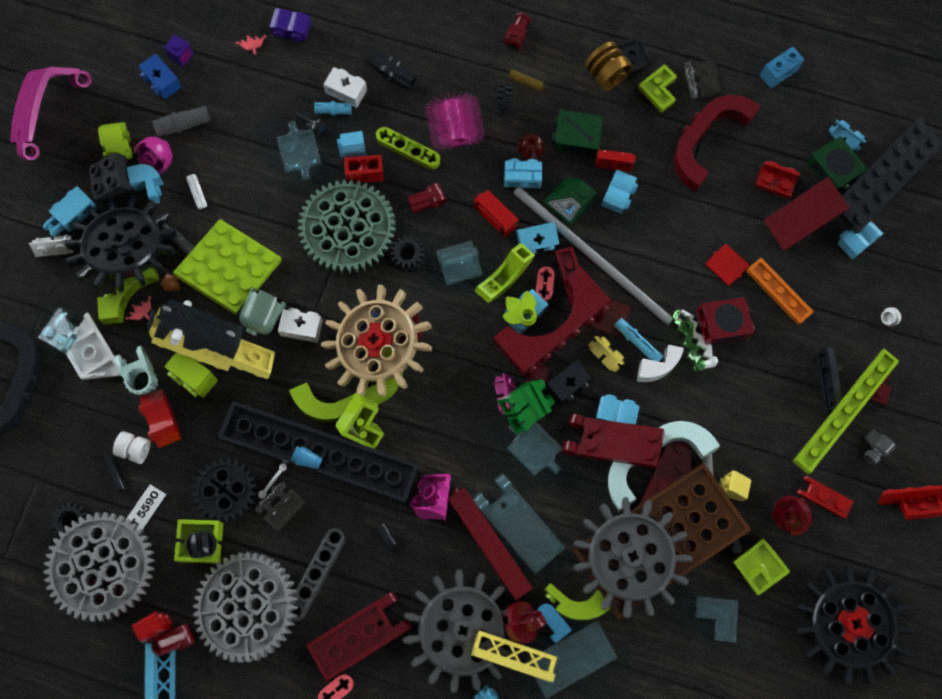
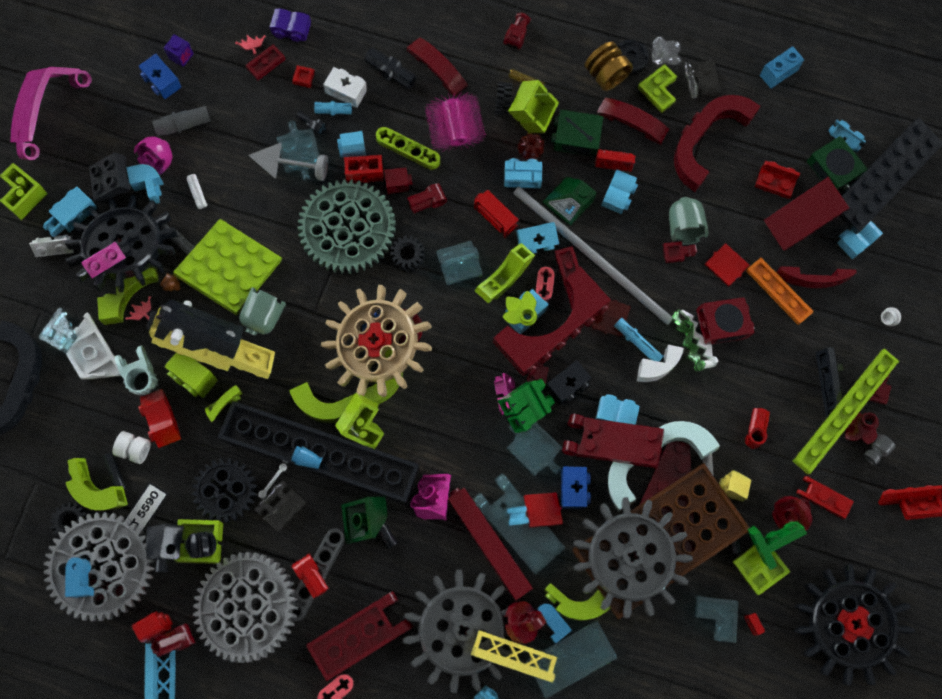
(24, 193): none -> lime brick
(77, 578): none -> dark azure leg
(88, 494): none -> lime arch
(103, 260): none -> dark pink hinge
(115, 139): lime brick -> none
(163, 545): none -> black torso
(231, 395): none -> lime plate
(265, 62): none -> dark red plate
(270, 158): none -> light grey piece
(303, 76): none -> red tile
(308, 331): white brick -> none
(308, 572): none -> red piece
(363, 518): none -> dark green slope
(397, 180): none -> dark red brick
(438, 64): none -> dark red slope
(517, 515): none -> medium azure wheel
(533, 106): none -> lime piece
(543, 510): none -> red piece
(573, 476): none -> blue brick
(612, 357): light yellow hinge -> none
(635, 118): none -> dark red slope
(665, 51): none -> clear plate
(676, 251): none -> dark red plate
(687, 221): none -> sand green cylinder
(754, 624): none -> red tile
(758, 427): none -> red piece
(775, 540): none -> green bracket
(793, 276): none -> dark red slope
(860, 430): none -> dark red plate

